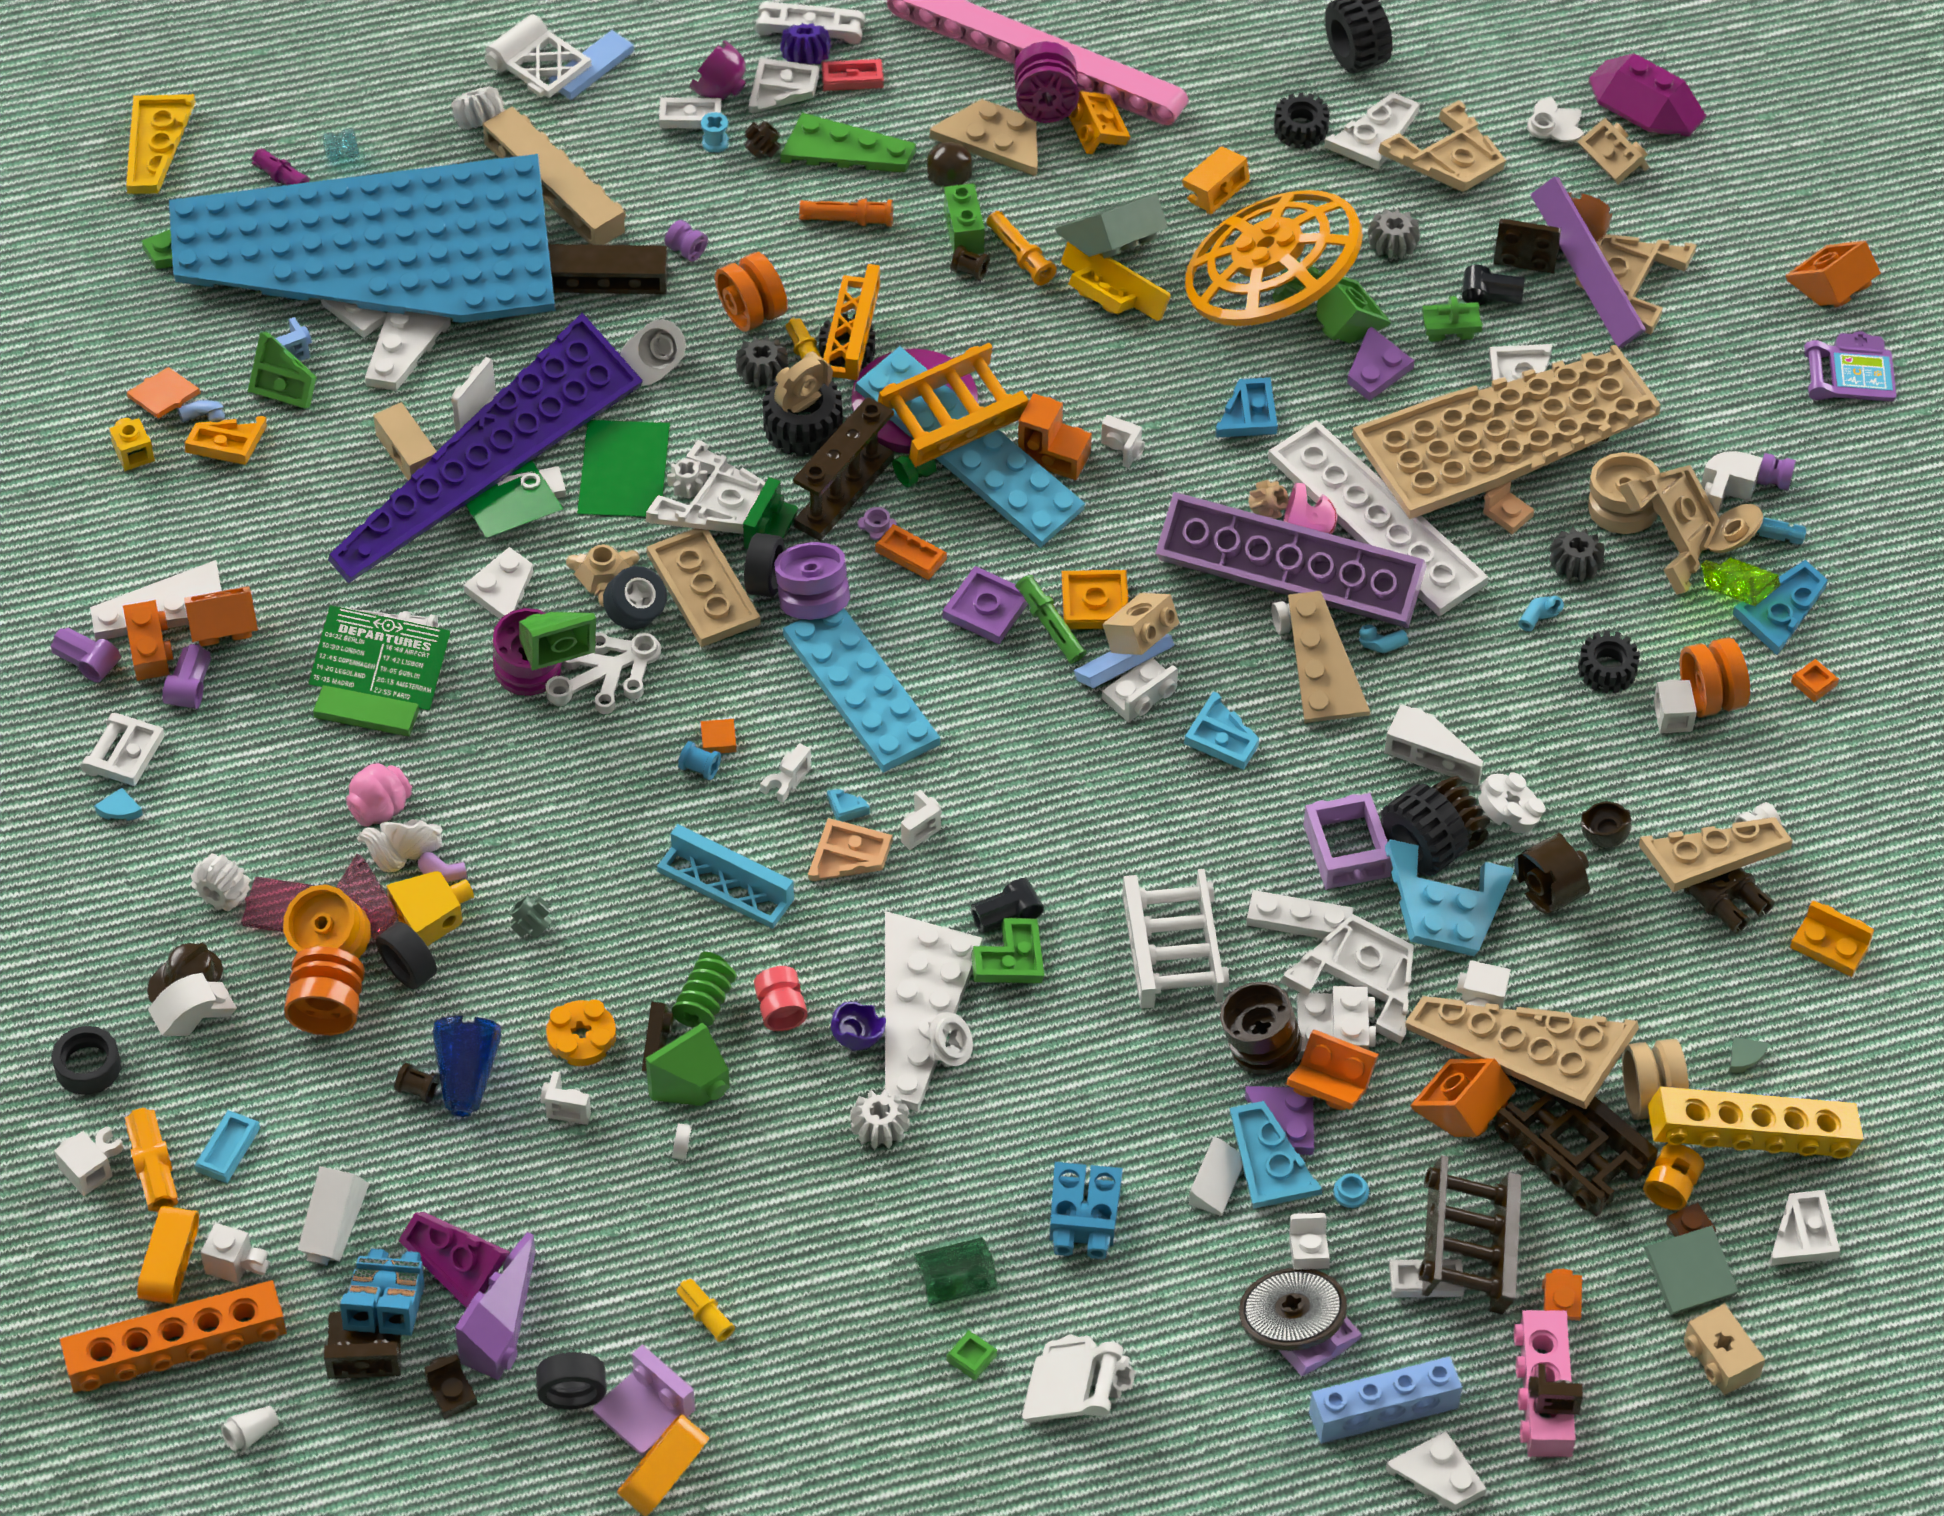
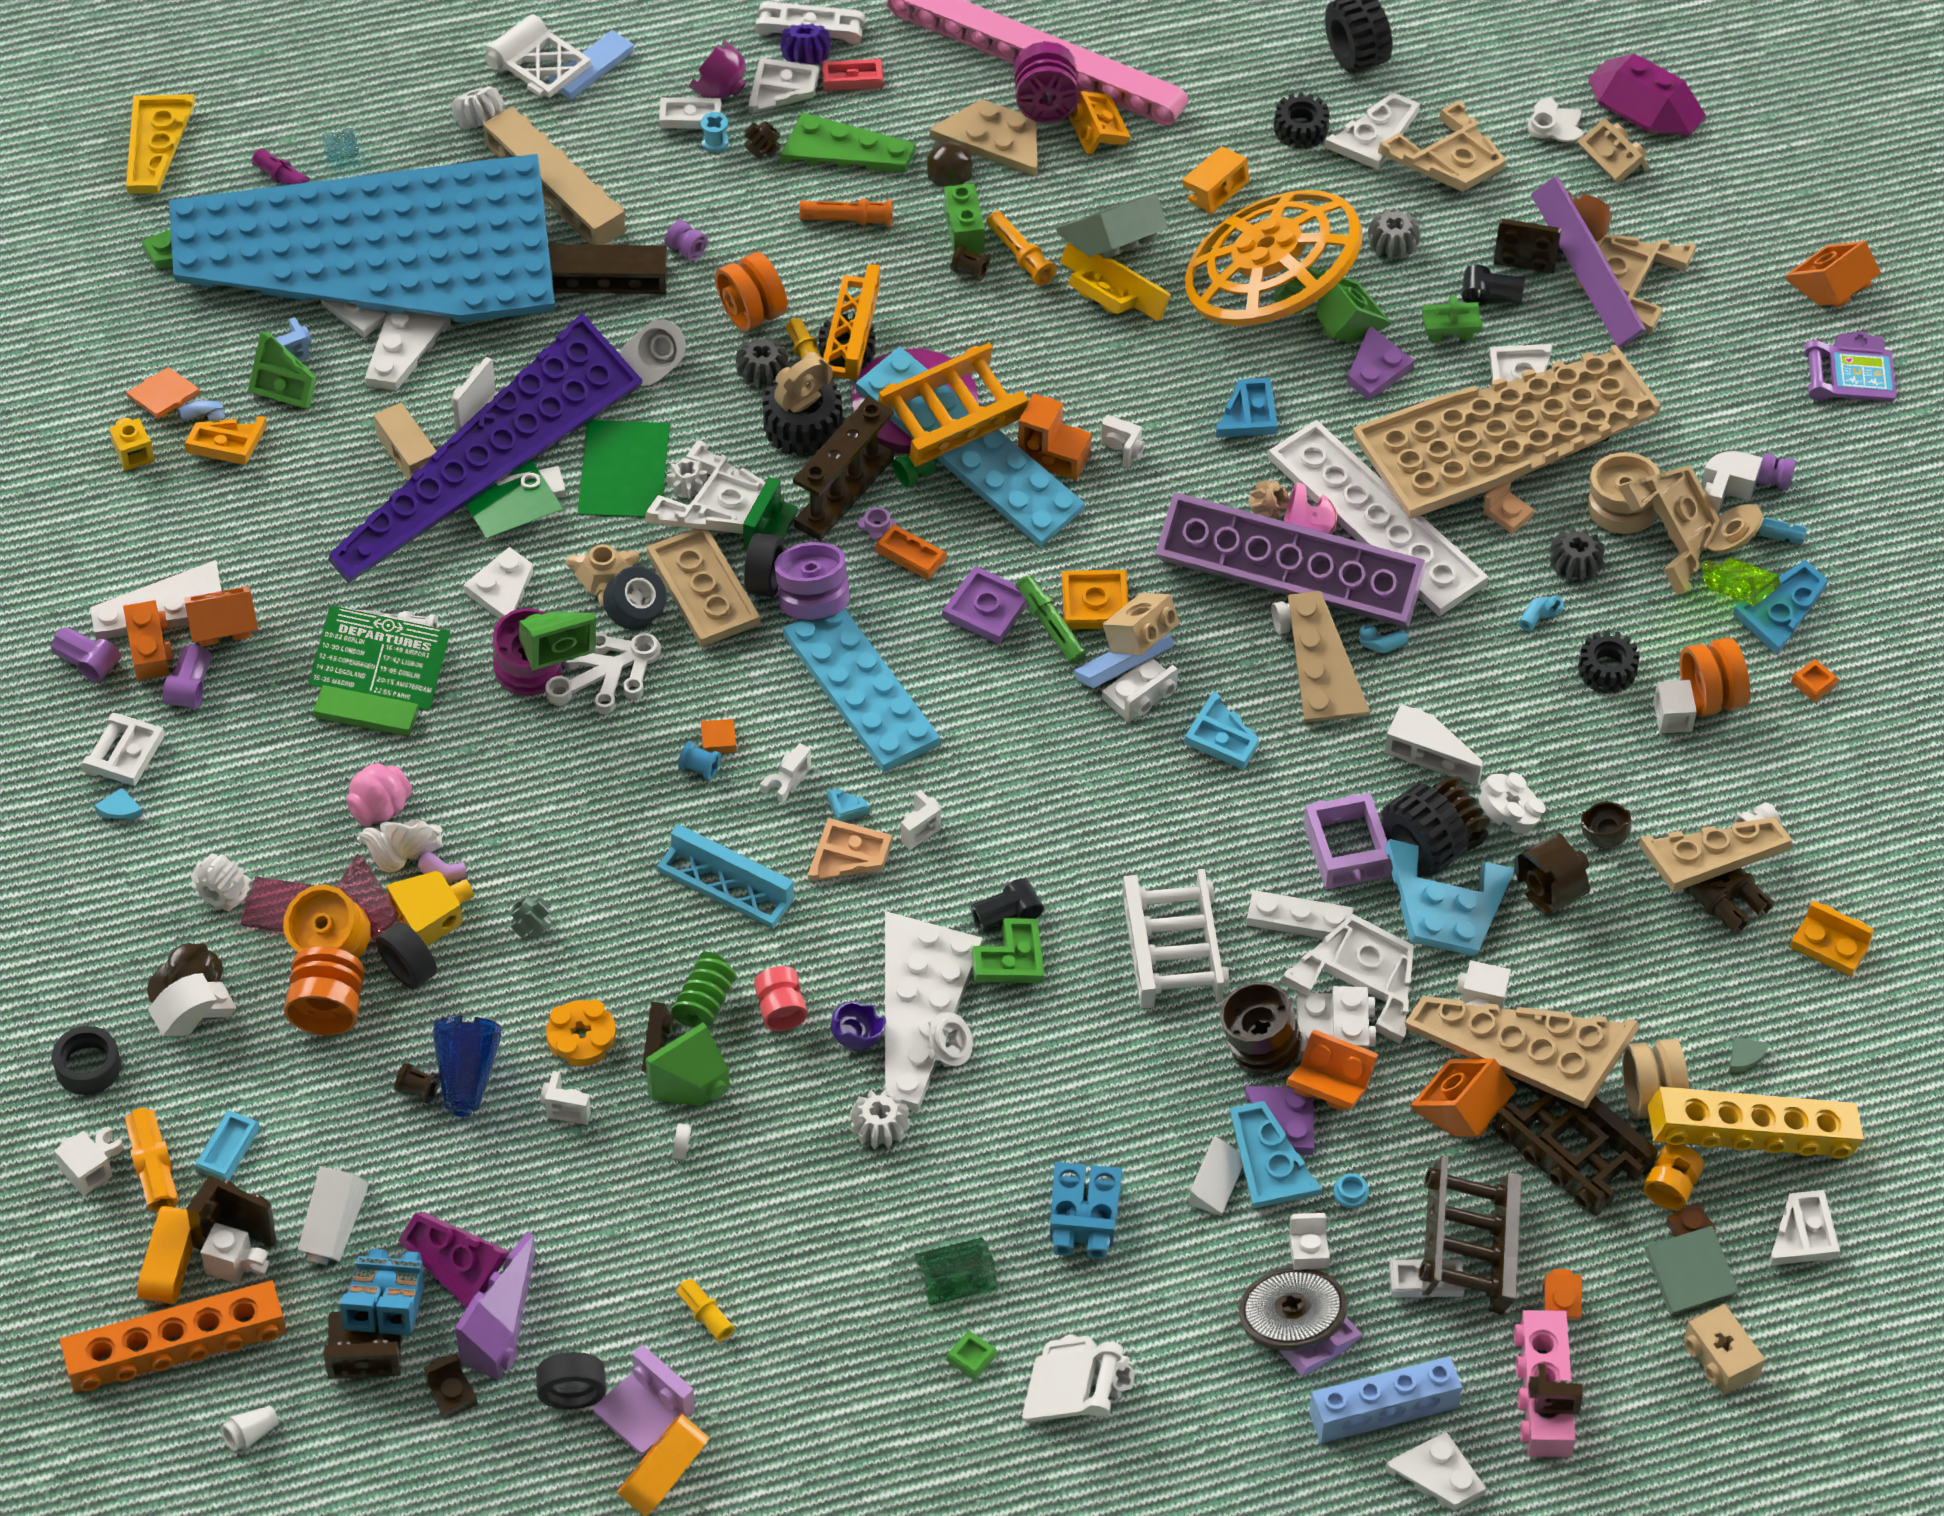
(232, 1207): none -> dark brown bracket

